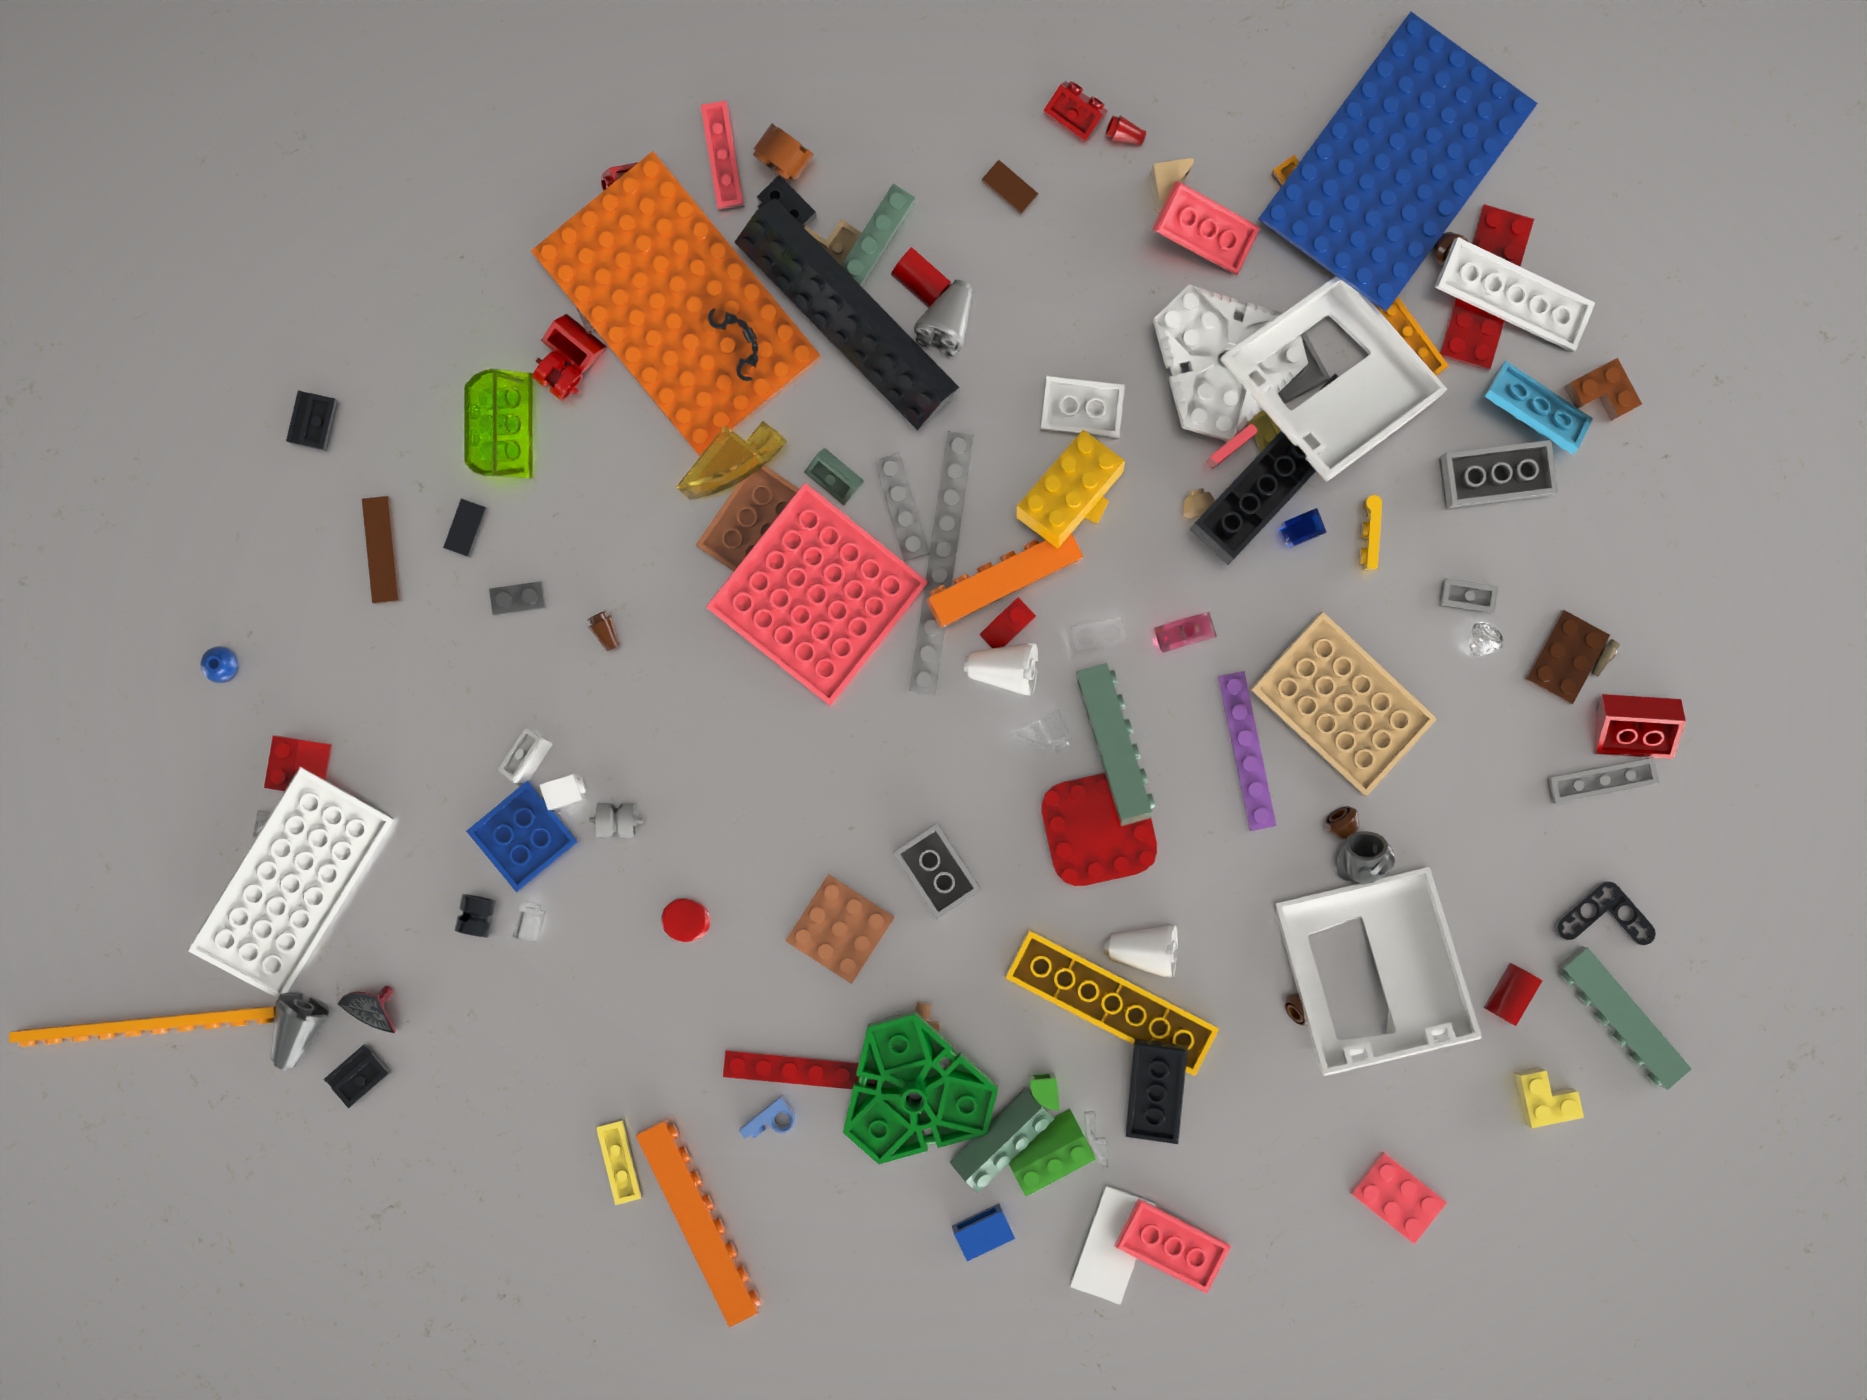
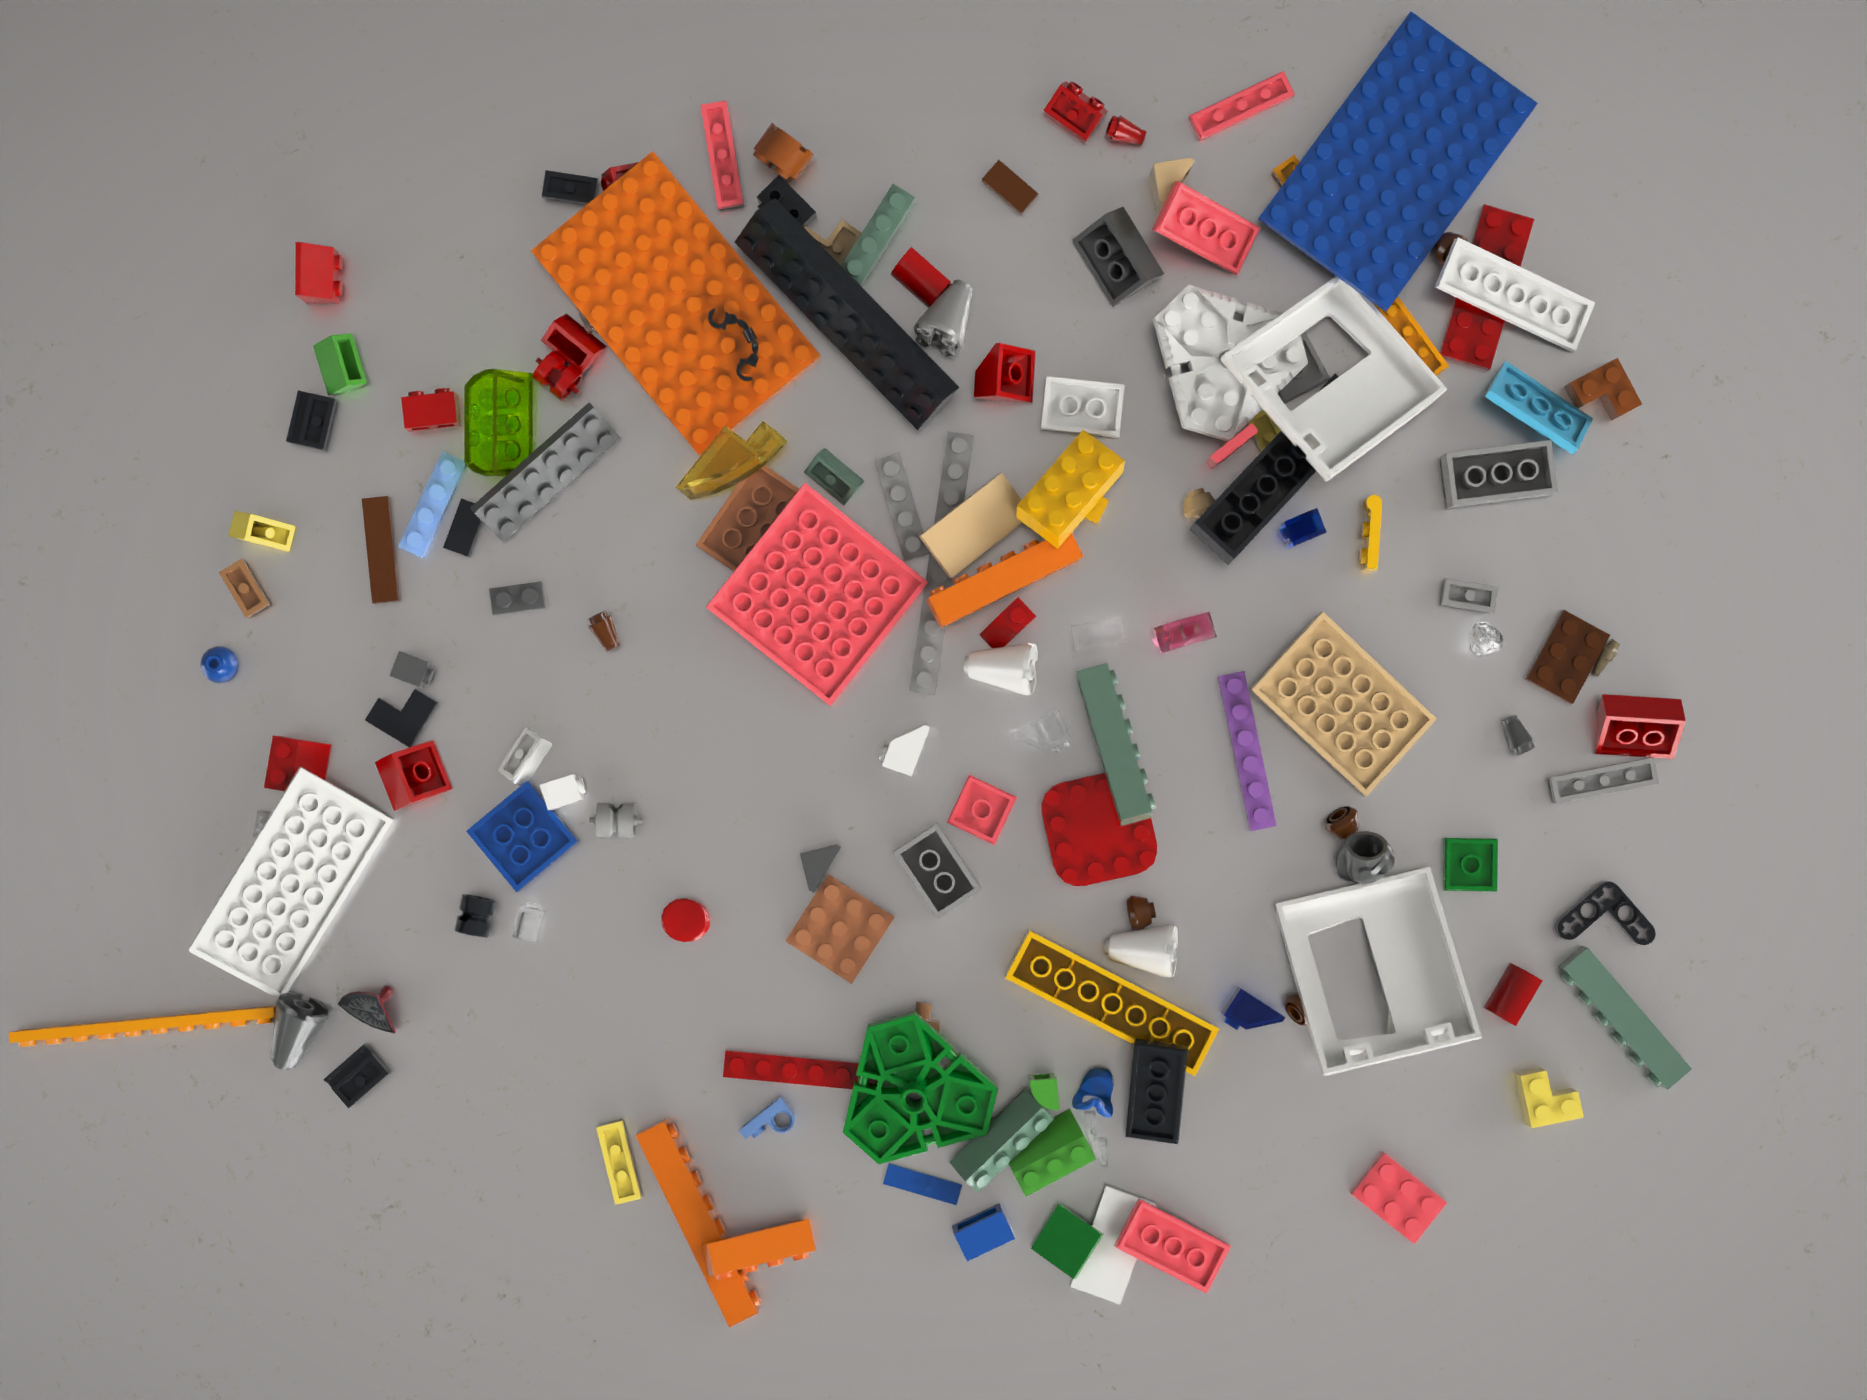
(244, 588): none -> medium nougat plate
(261, 531): none -> light yellow slope
(317, 273): none -> red slope
(339, 363): none -> bright green brick
(406, 723): none -> black tile
(412, 670): none -> dark grey brick
(413, 775): none -> red slope
(431, 410): none -> red brick
(432, 504): none -> light blue plate
(545, 472): none -> plate
(569, 187): none -> black plate
(758, 1247): none -> orange brick
(817, 863): none -> dark grey slope
(904, 751): none -> white slope
(922, 1184): none -> blue piece
(973, 526): none -> tan tile
(981, 809): none -> coral tile
(1006, 375): none -> red slope
(1067, 1241): none -> green tile
(1096, 1083): none -> blue piece
(1117, 256): none -> dark grey slope
(1140, 912): none -> reddish brown cone
(1241, 106): none -> coral tile
(1249, 1011): none -> clear blue slope
(1470, 864): none -> green tile
(1518, 736): none -> dark grey cone

